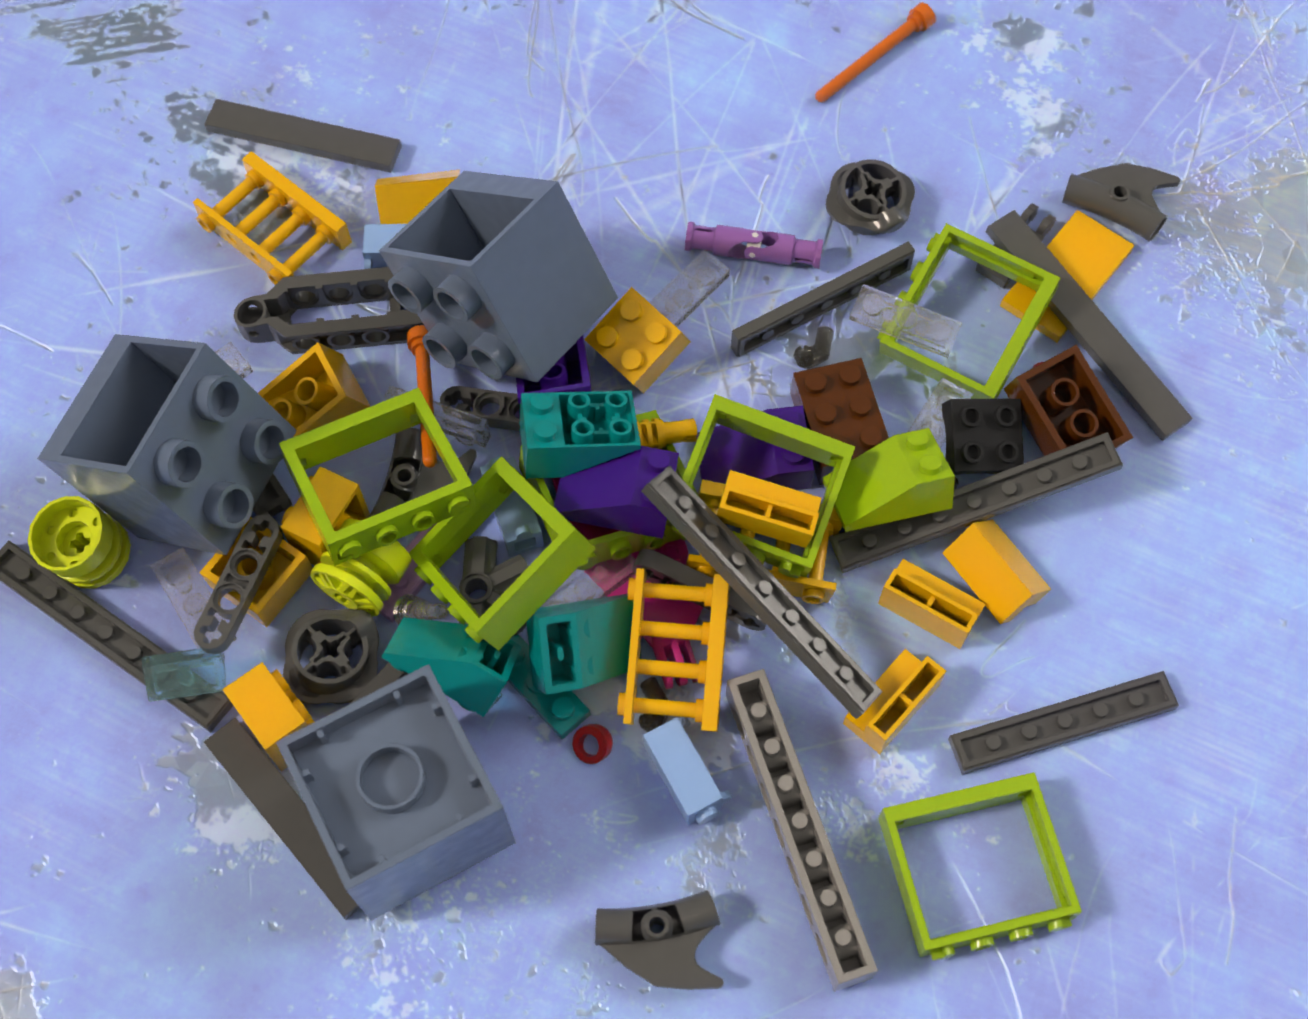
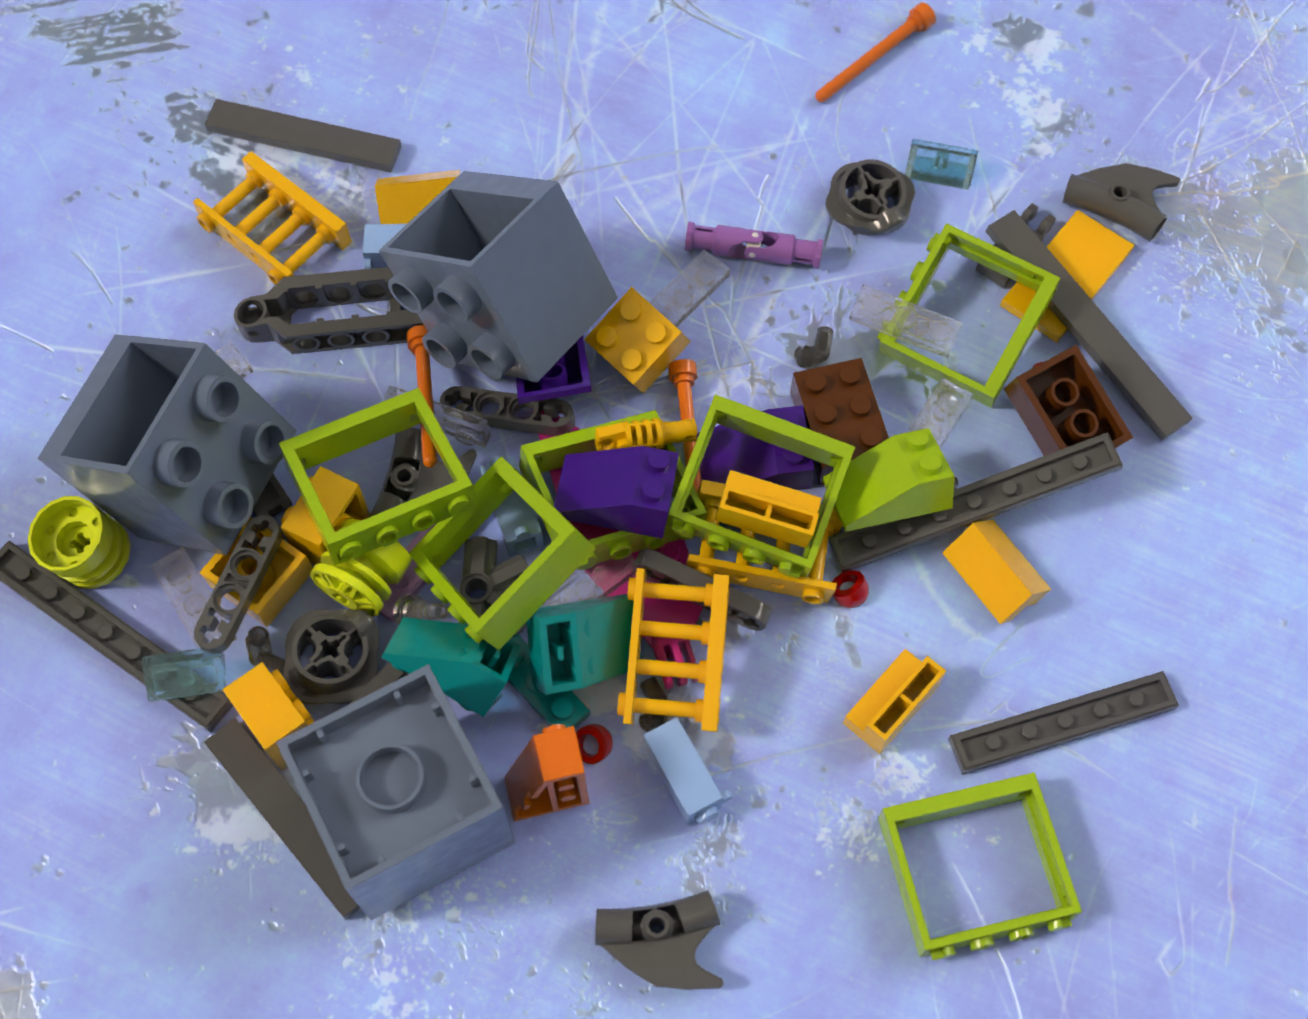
(260, 650): none -> clear smoke arm
(315, 390): yellow slope -> none
(547, 775): none -> orange wedge
(575, 430): teal slope -> none
(682, 375): none -> orange piece
(762, 592): dark grey tile -> none
(800, 831): light grey brick -> none
(821, 299): dark grey tile -> none
(856, 594): none -> red piece
(931, 603): yellow piece -> none
(941, 164): none -> clear light blue slope
(983, 435): black brick -> none

